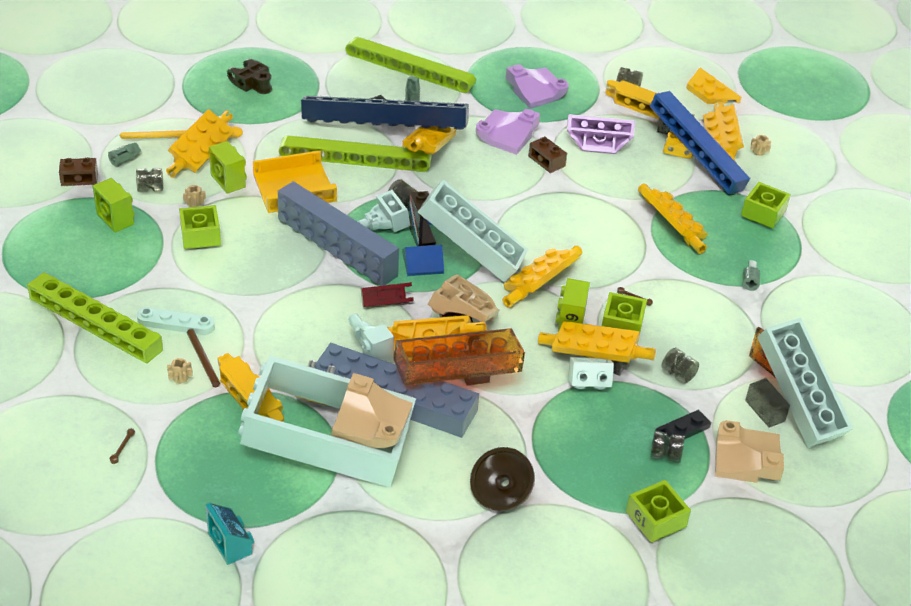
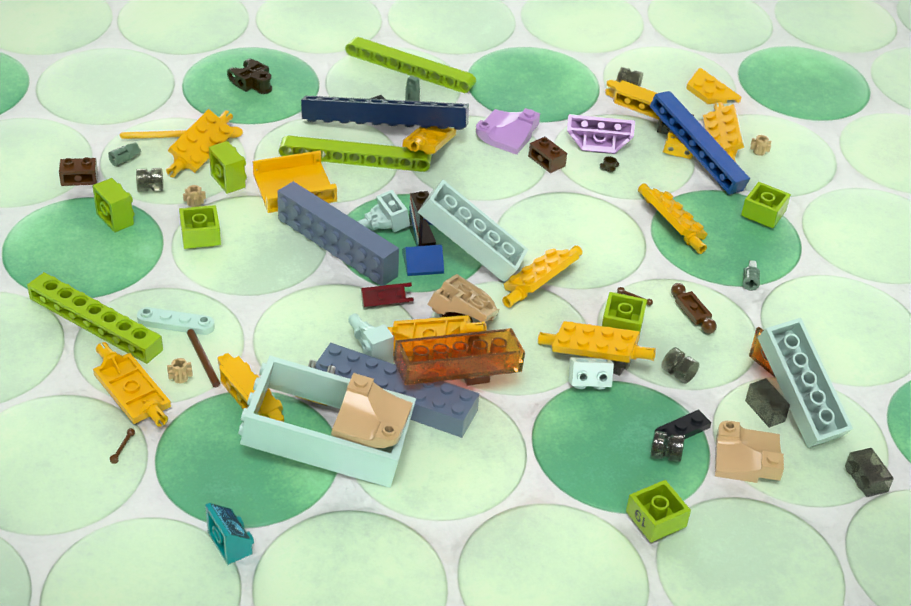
(131, 386): none -> yellow plate
(403, 191): clear smoke wheel -> none
(495, 468): dark brown dish -> none
(536, 86): lavender slope -> none
(573, 302): lime brick -> none
(609, 164): none -> dark brown plate
(693, 308): none -> reddish brown plate
(868, 472): none -> clear smoke brick

